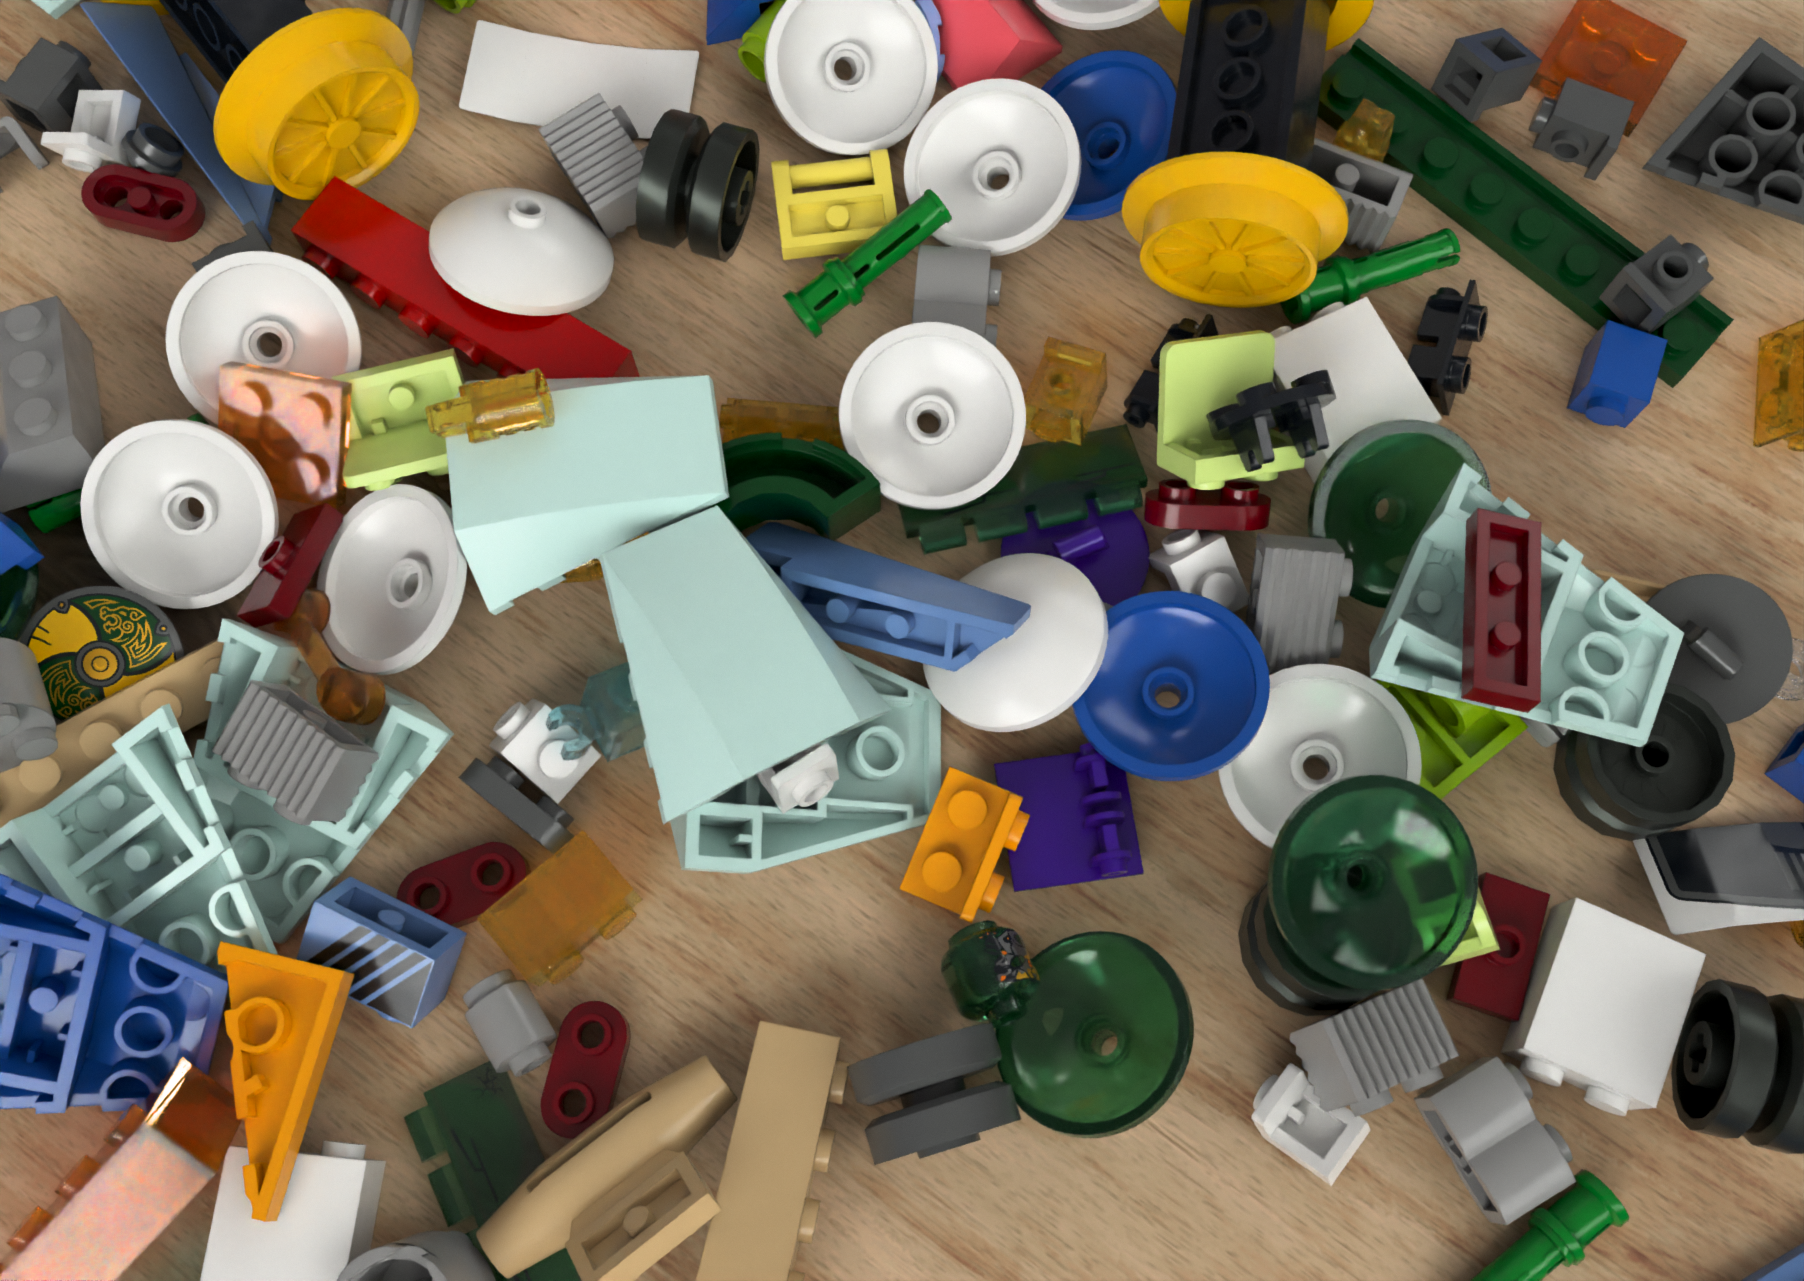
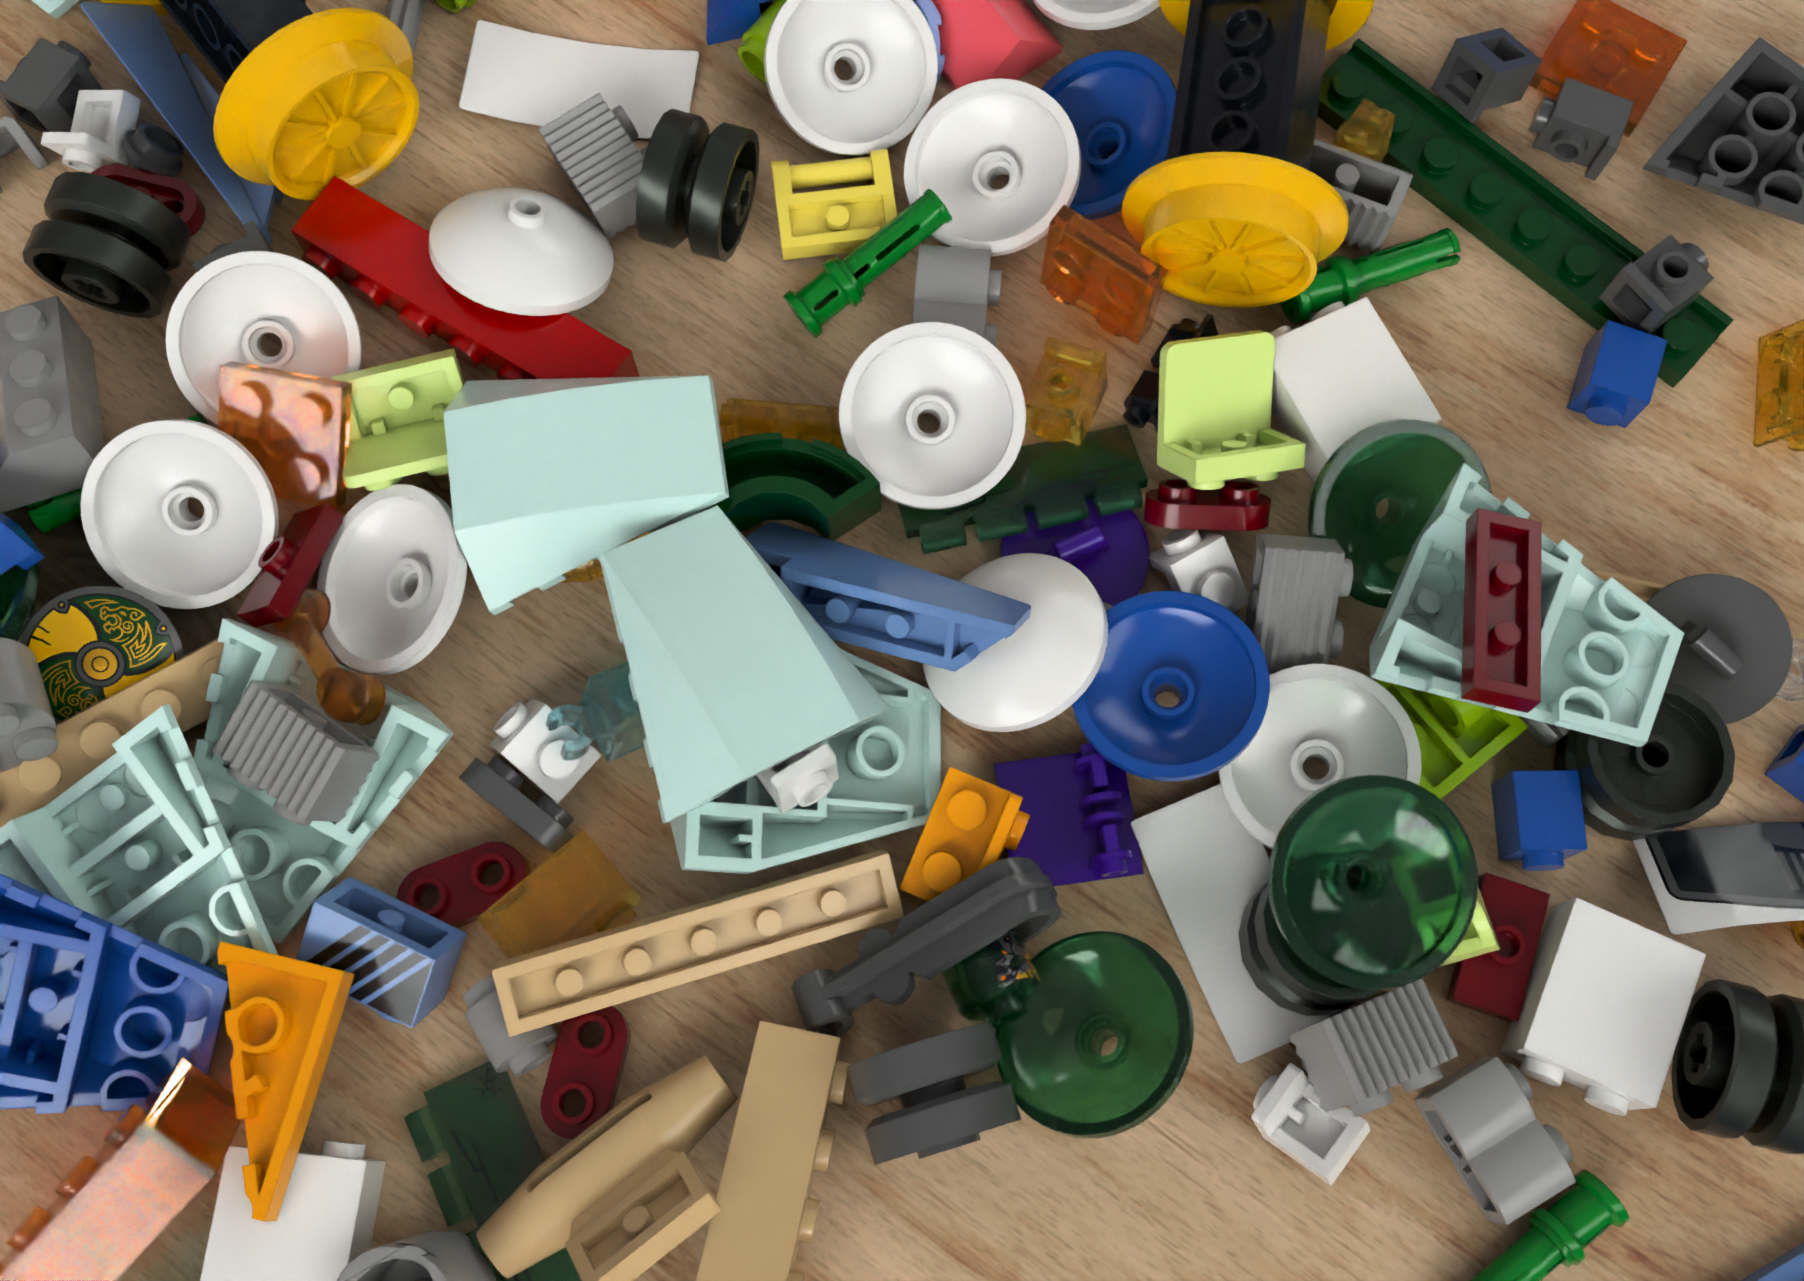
(107, 244): none -> pearl dark grey wheel
(495, 408): clear yellow hinge -> none
(695, 942): none -> tan plate
(929, 941): none -> dark grey piece
(1101, 275): none -> clear orange plate
(1206, 877): none -> white sticker
(1264, 408): black plate -> none
(1453, 324): black hinge -> none
(1539, 818): none -> blue brick

